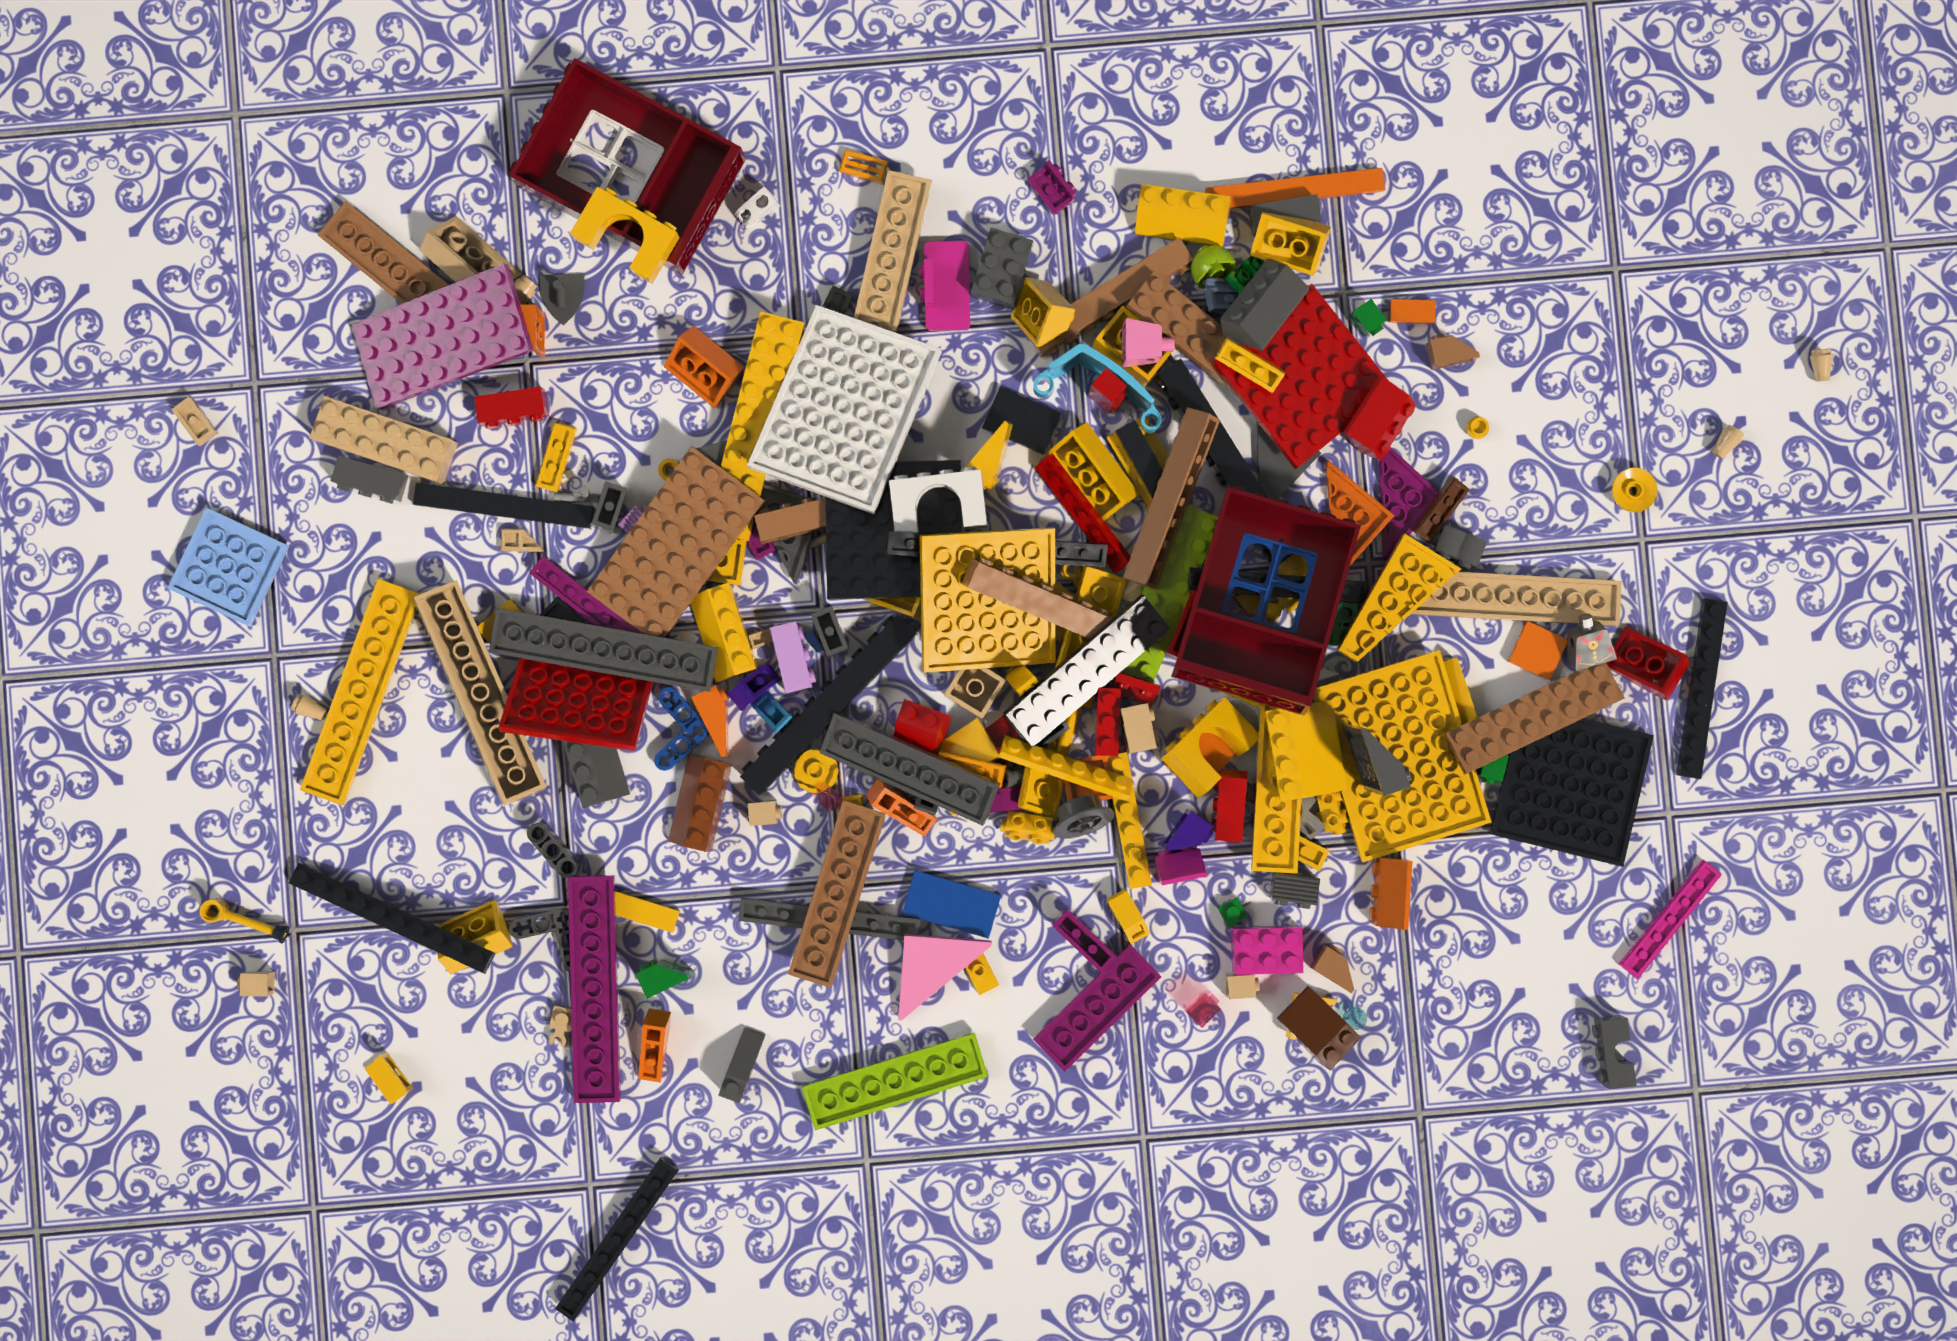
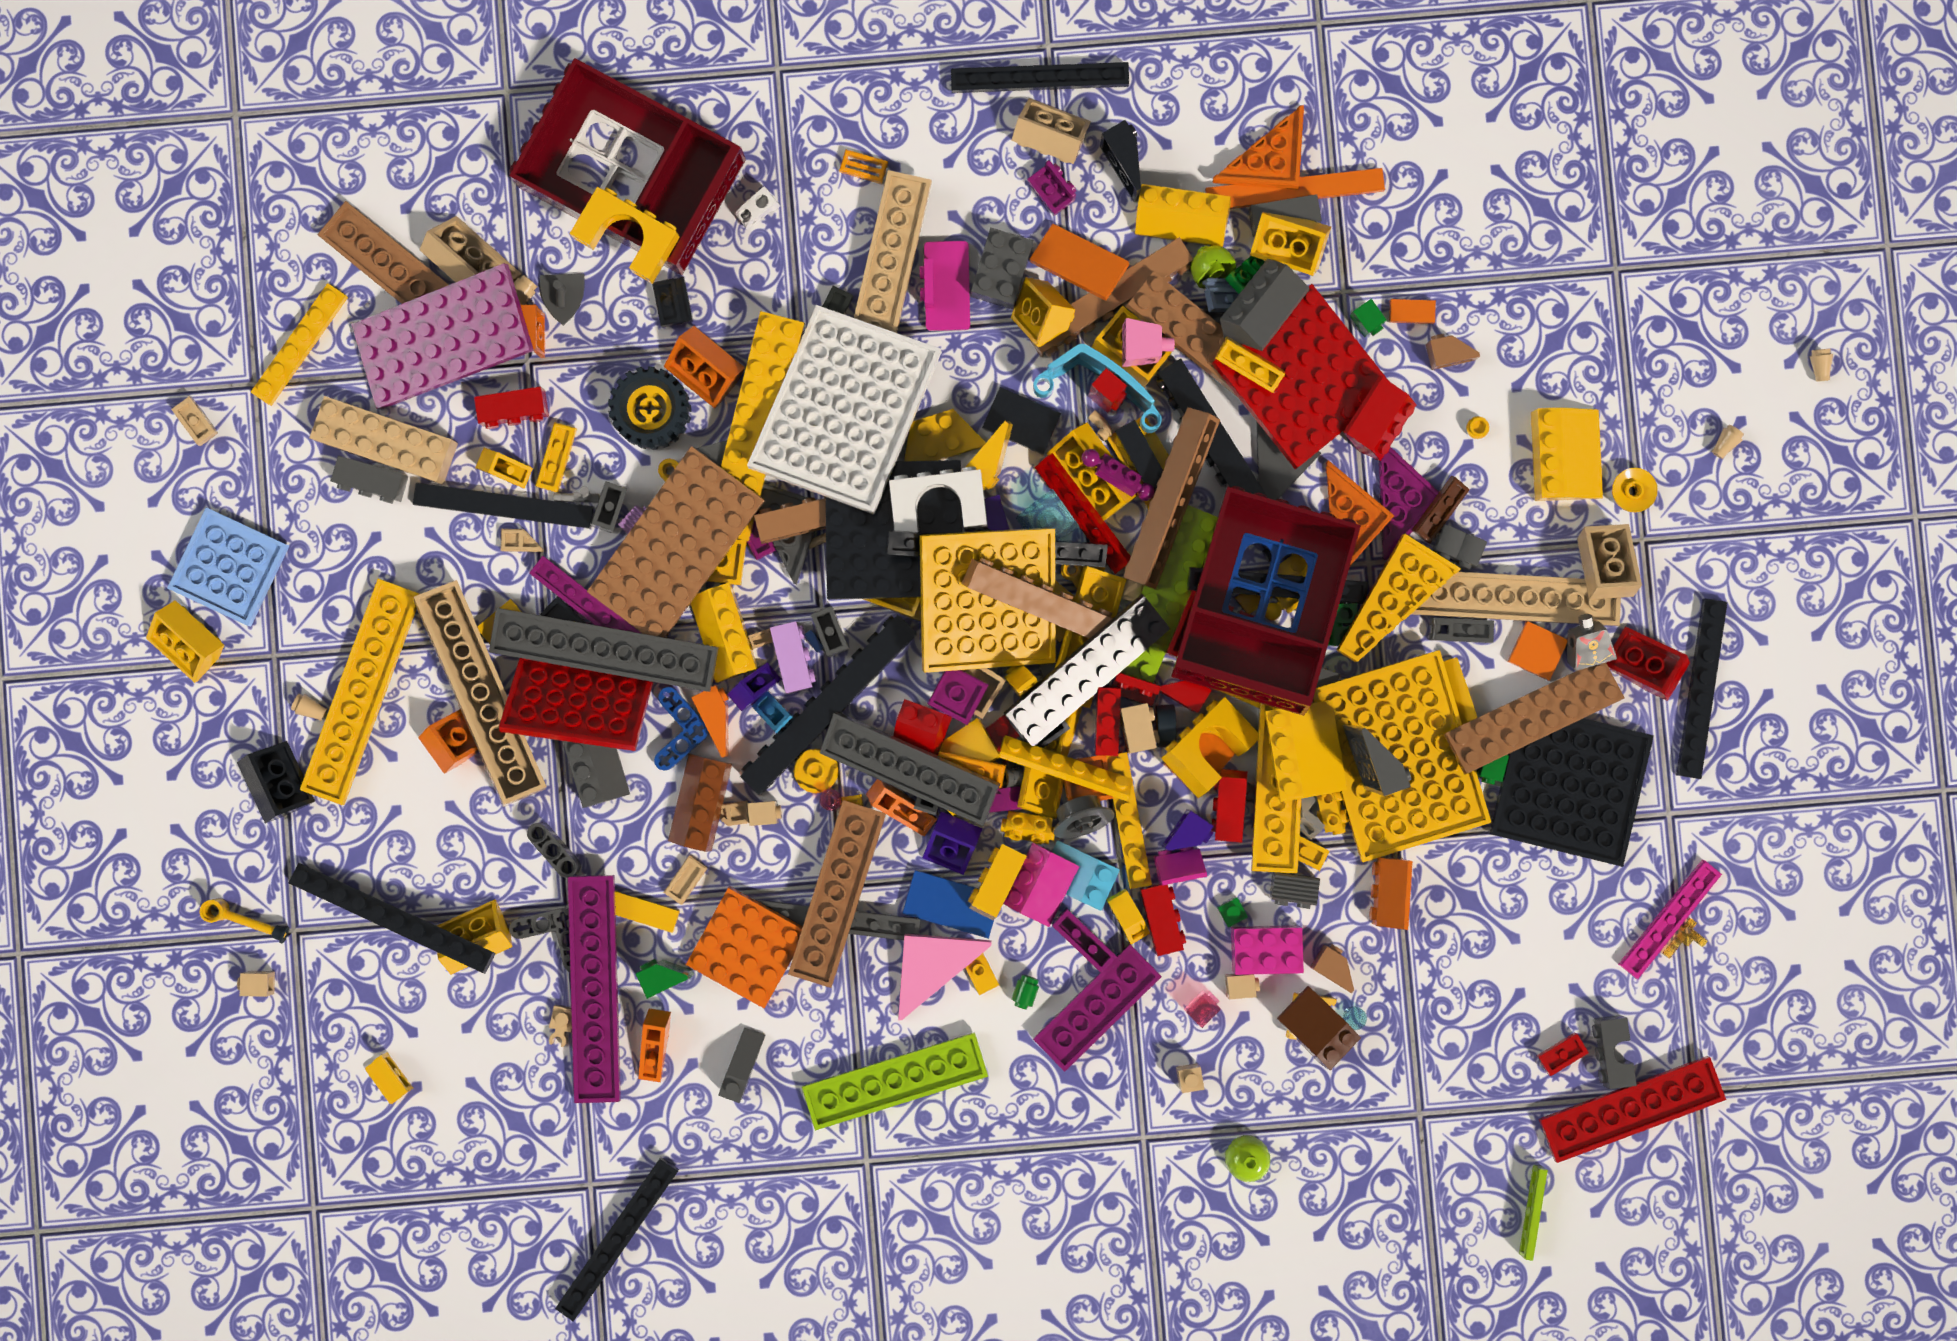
(184, 640): none -> yellow slope
(275, 781): none -> black slope
(299, 344): none -> yellow plate
(449, 741): none -> orange slope
(503, 467): none -> yellow slope
(649, 384): none -> black wheel
(672, 301): none -> black plate
(685, 880): none -> tan tile
(735, 813): none -> tan tile
(746, 947): none -> orange plate
(940, 437): none -> yellow wing
(952, 843): none -> dark purple slope
(958, 695): none -> magenta tile
(995, 514): none -> dark purple slope
(996, 881): none -> yellow brick
(1025, 991): none -> green brick
(1040, 77): none -> black plate
(1041, 885): none -> dark pink slope
(1048, 513): none -> clear light blue slope
(1050, 131): none -> tan slope
(1079, 262): none -> orange tile
(1092, 879): none -> medium azure slope
(1100, 422): none -> tan arm
(1118, 474): none -> magenta plate
(1121, 151): none -> black slope
(1162, 919): none -> red brick
(1166, 724): none -> black wheel
(1187, 694): none -> red slope
(1190, 1078): none -> tan brick
(1247, 1158): none -> lime cylinder
(1271, 159): none -> orange tile
(1462, 630): none -> dark grey plate
(1533, 1212): none -> lime tile
(1562, 1054): none -> red plate
(1566, 454): none -> yellow slope
(1609, 561): none -> tan brick
(1632, 1109): none -> red plate
(1685, 938): none -> clear yellow hose

